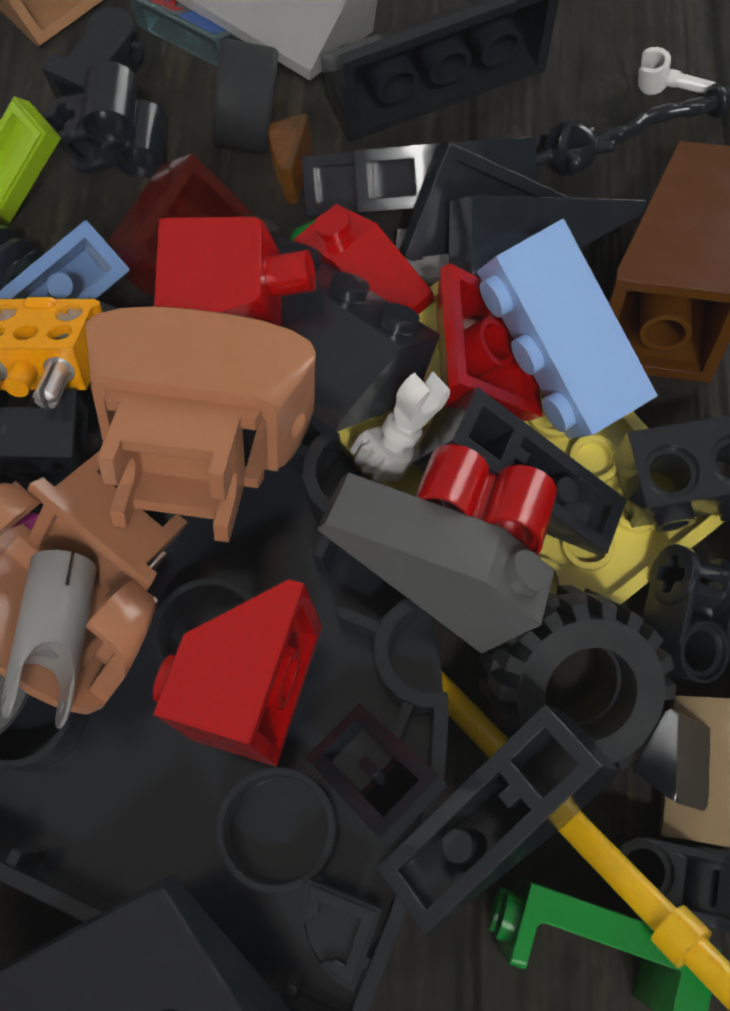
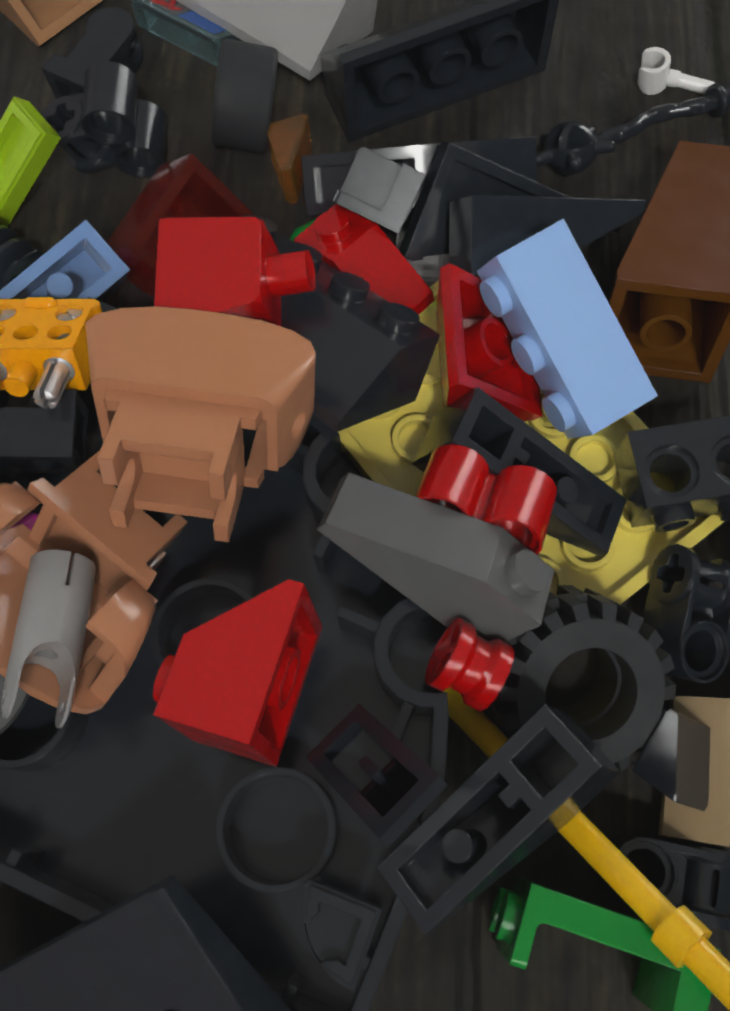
(380, 189): none -> panel
(390, 448): white piece -> none
(469, 665): none -> red wheel

